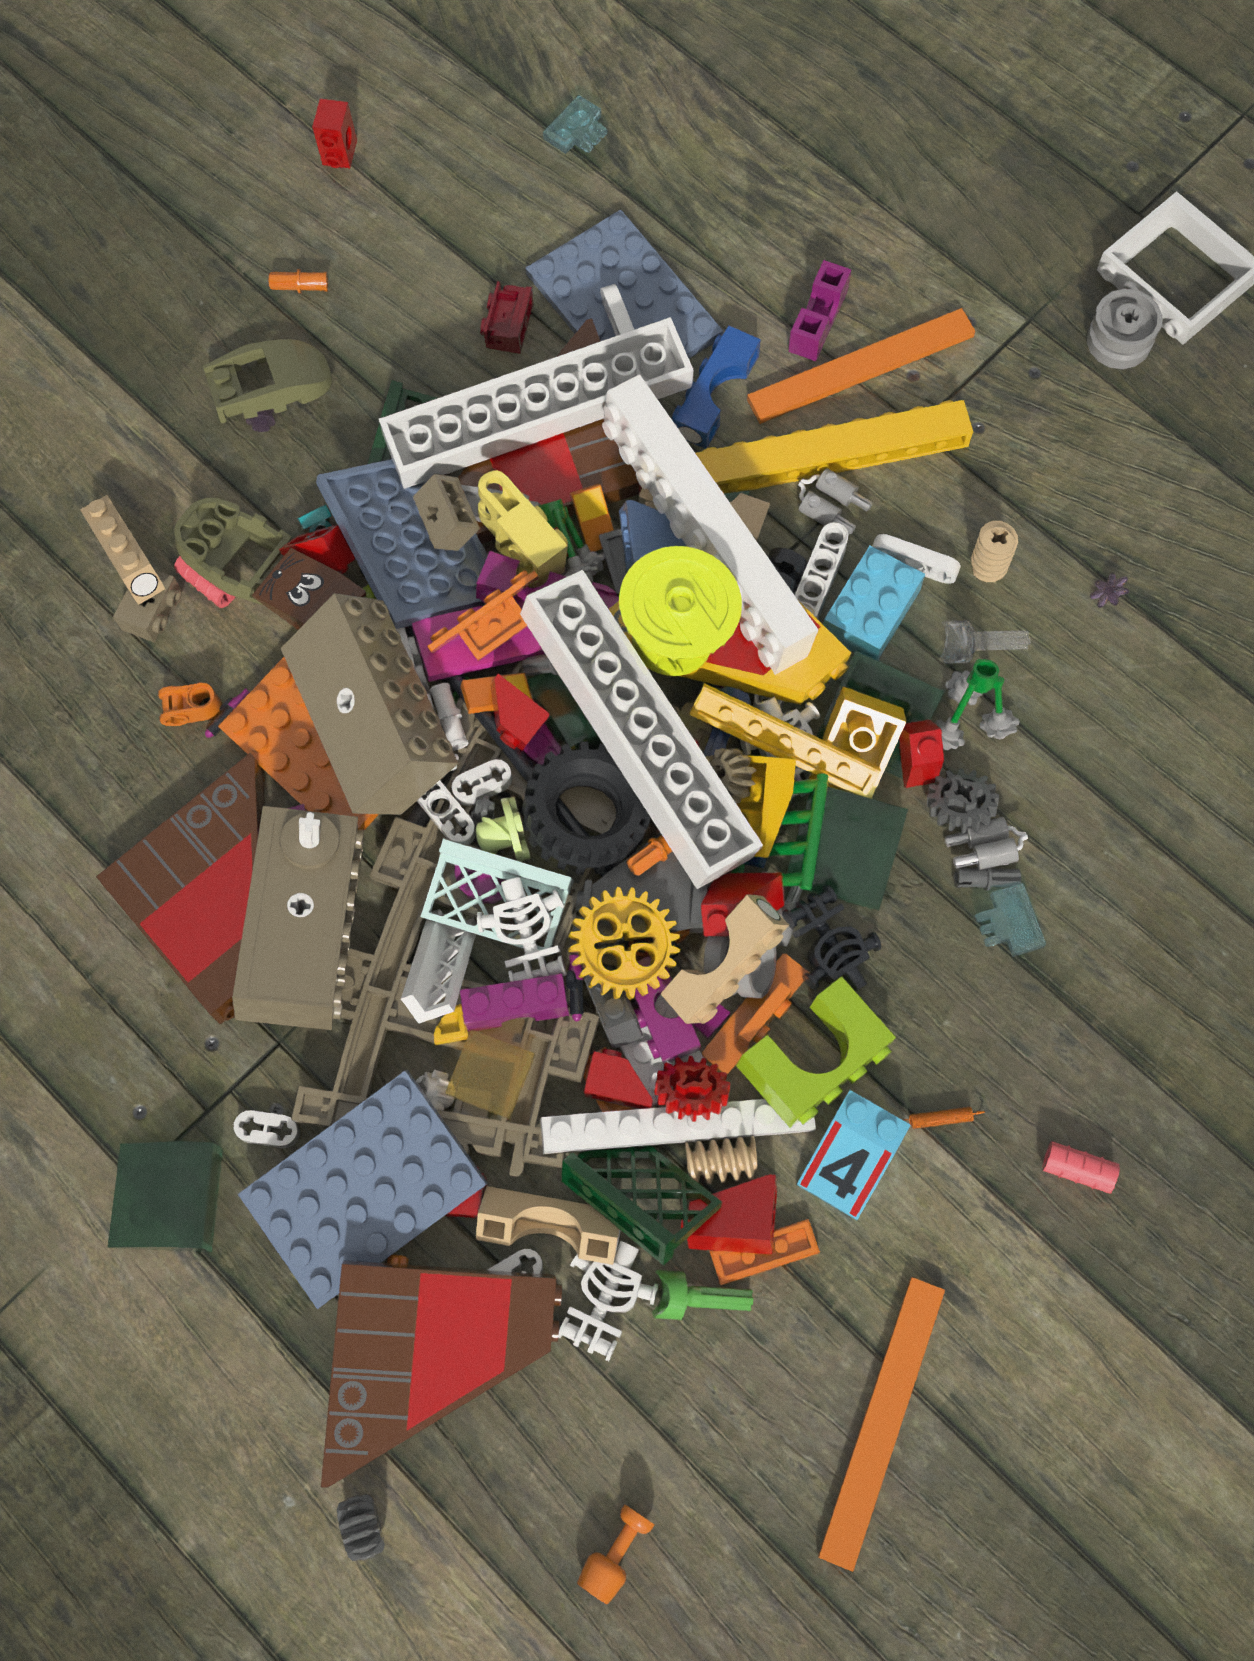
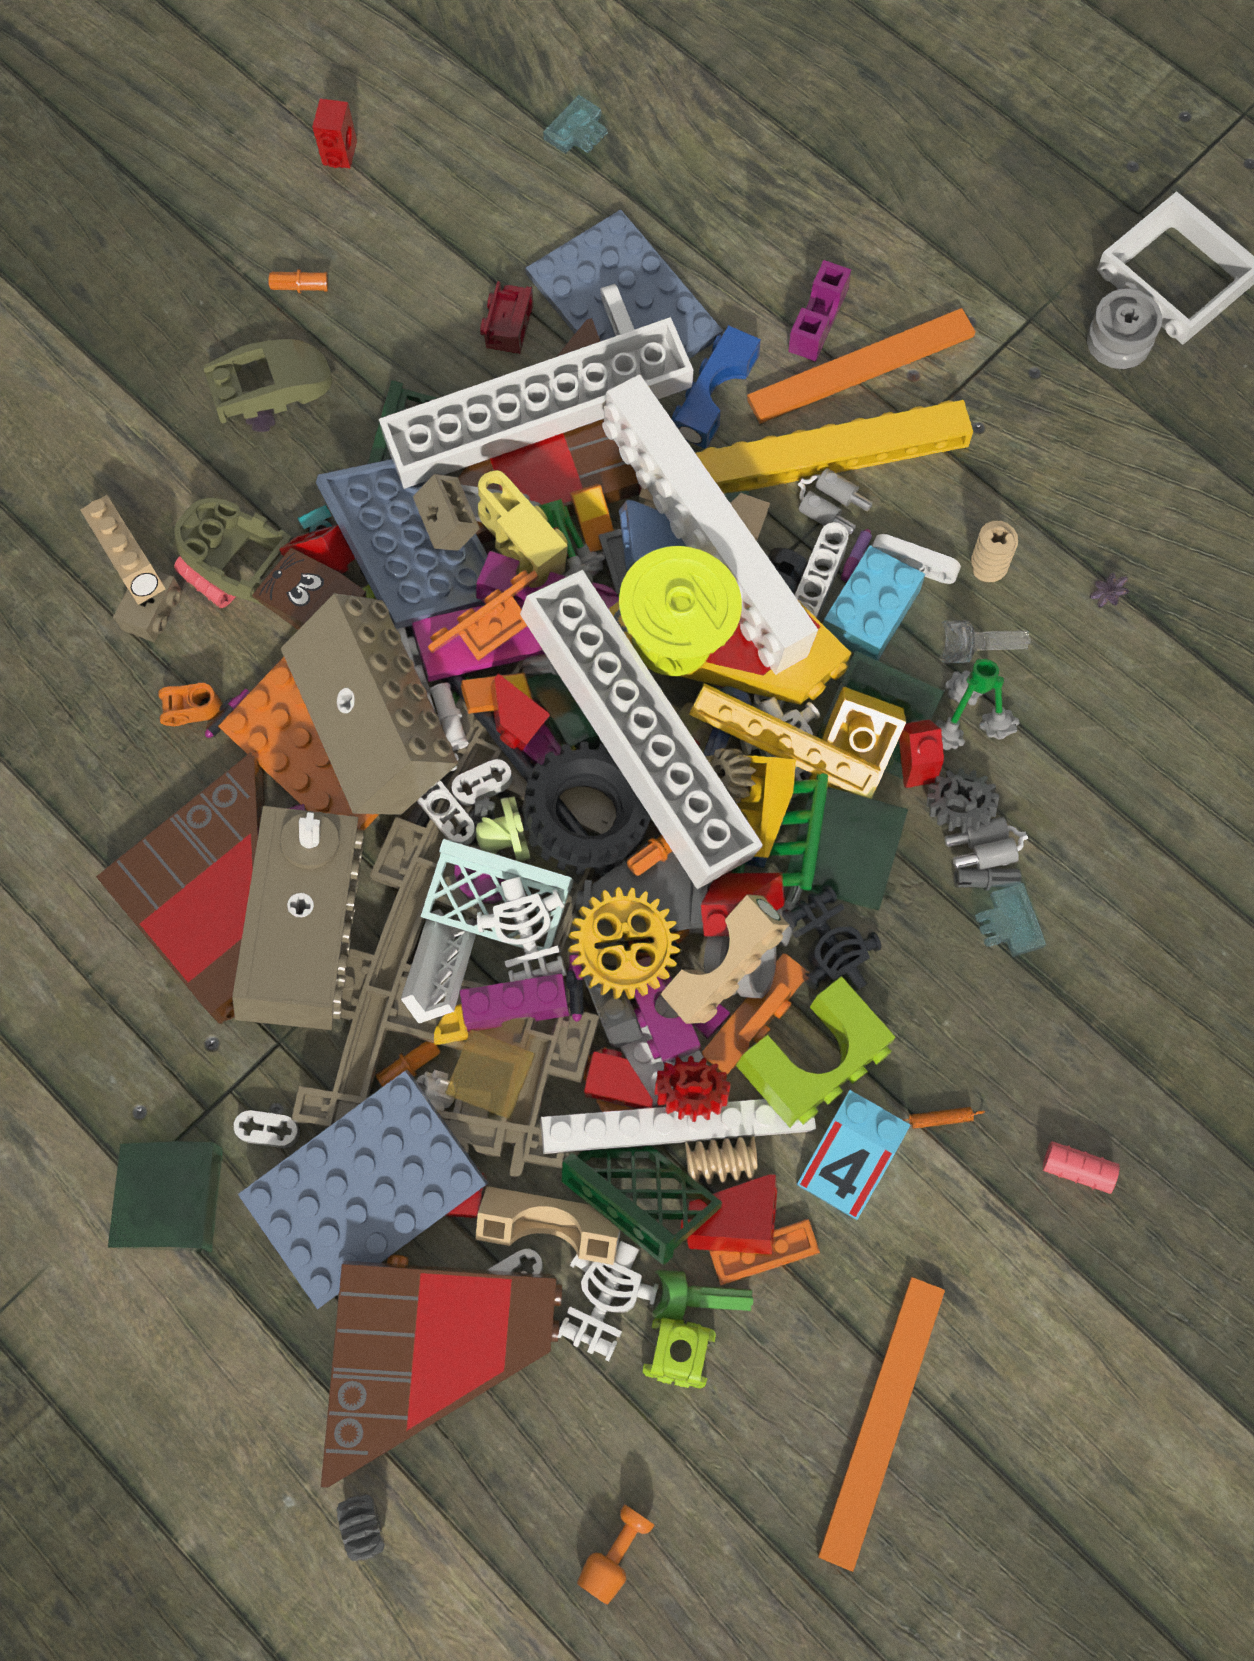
(410, 1062): none -> orange axle
(669, 1370): none -> lime piece
(856, 554): none -> piece

